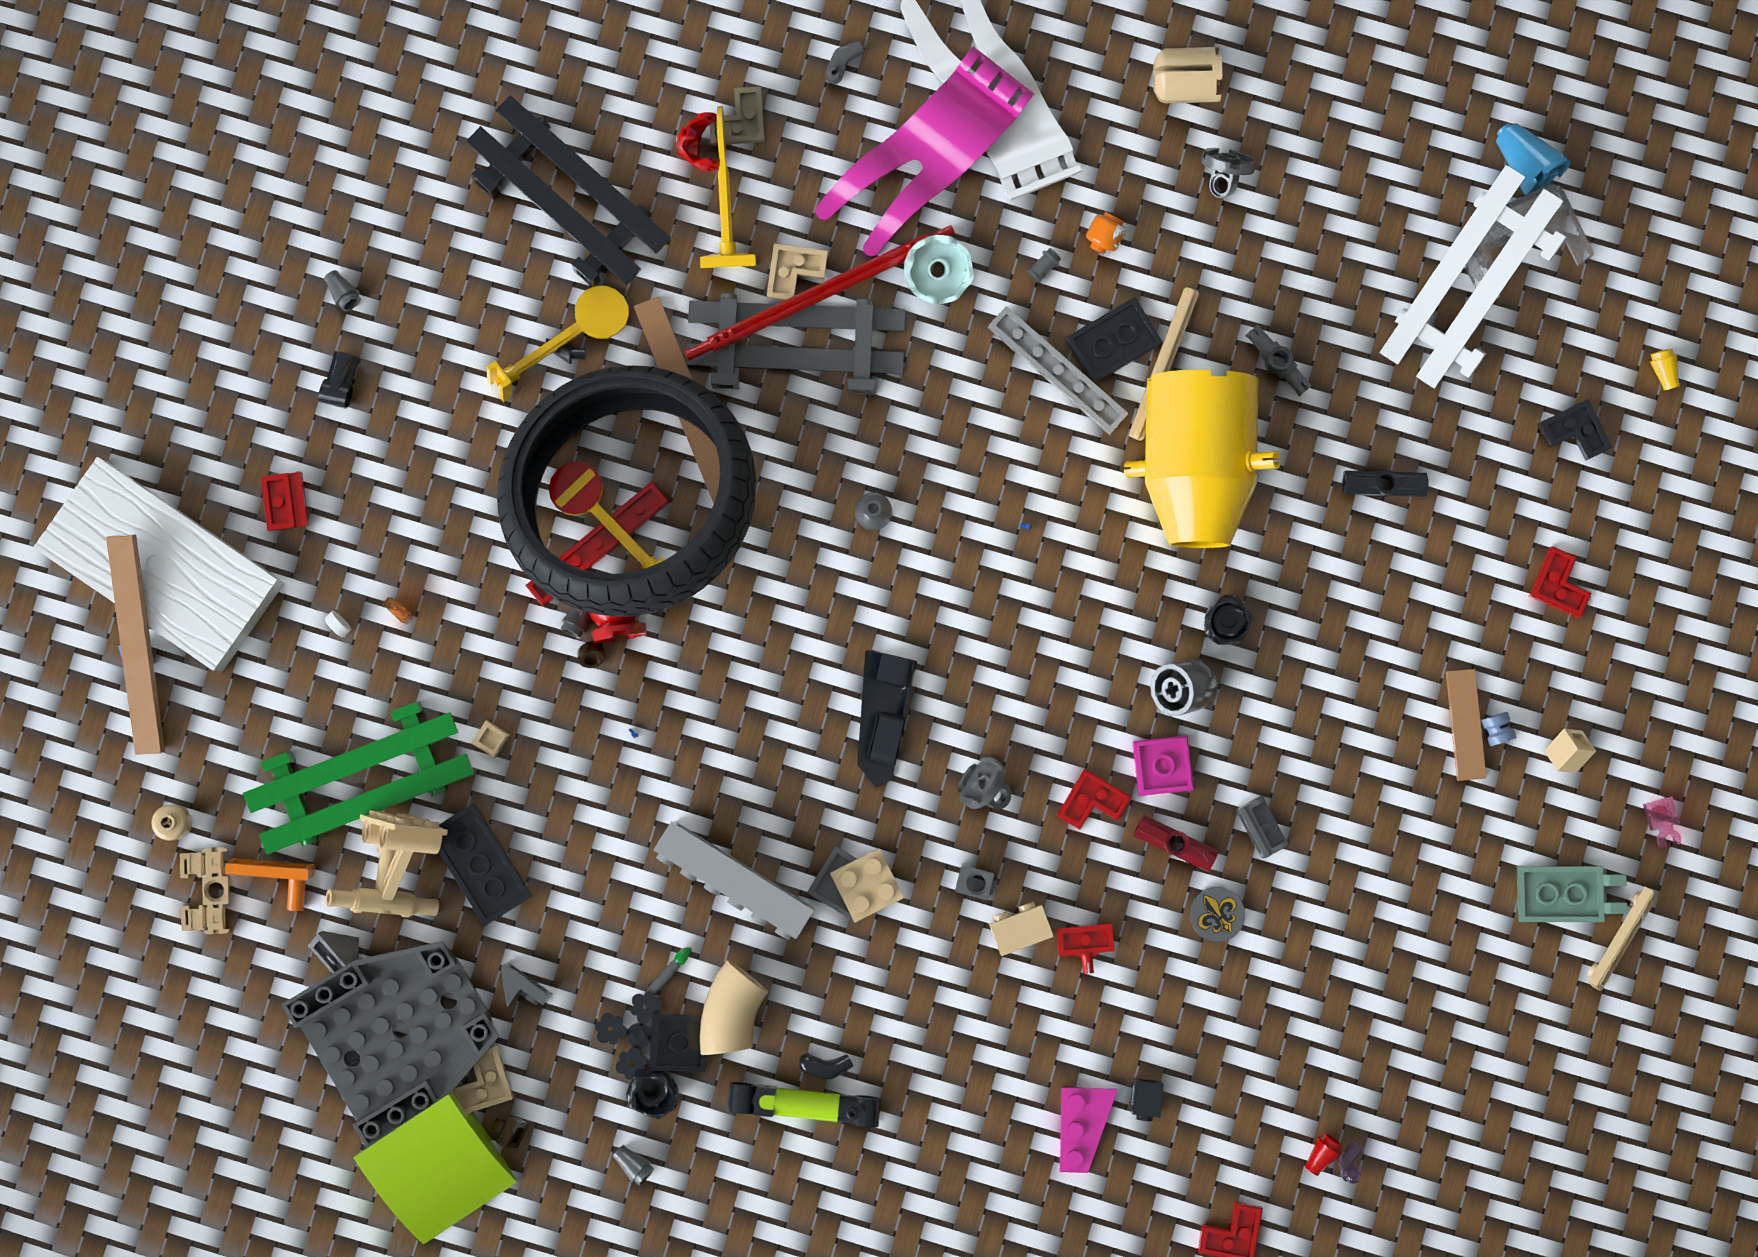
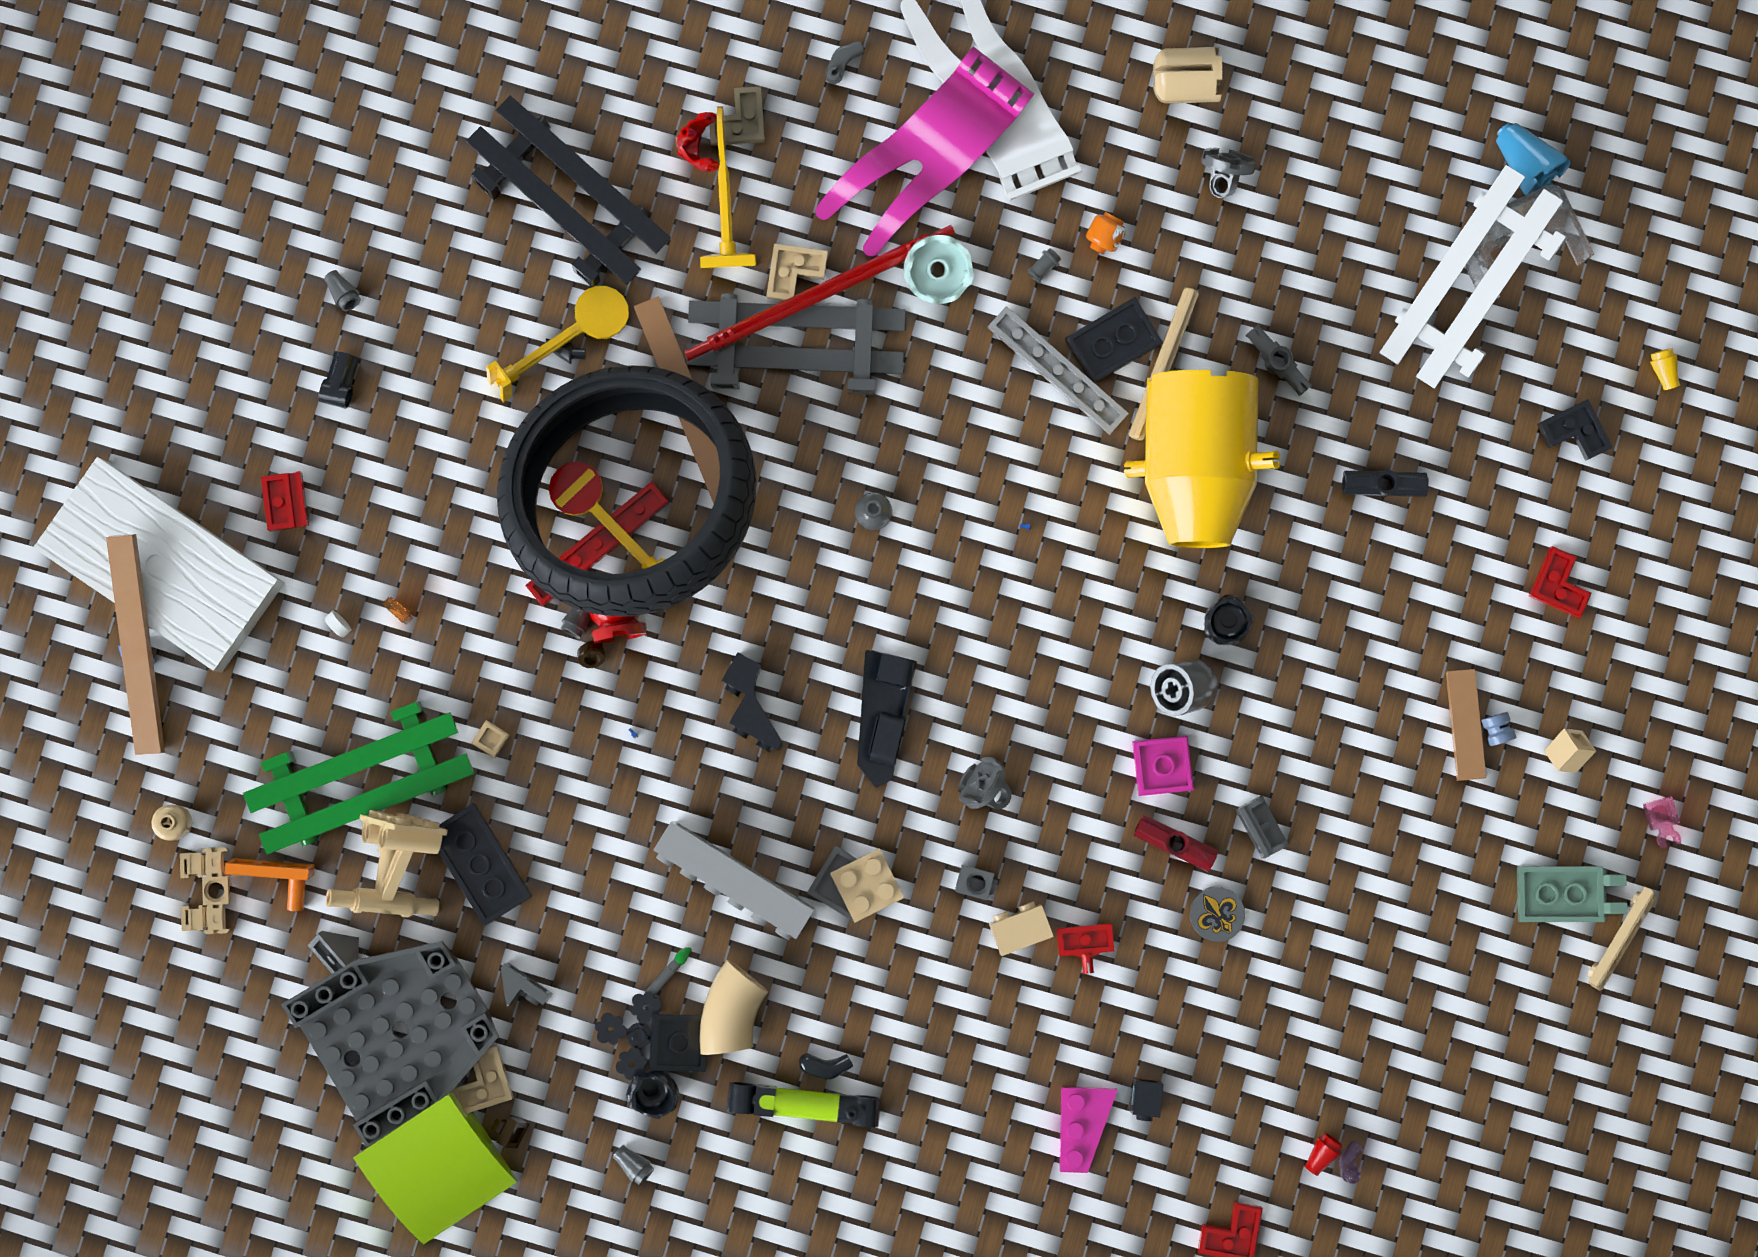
(749, 716): none -> black arch
(1089, 793): red tile -> none

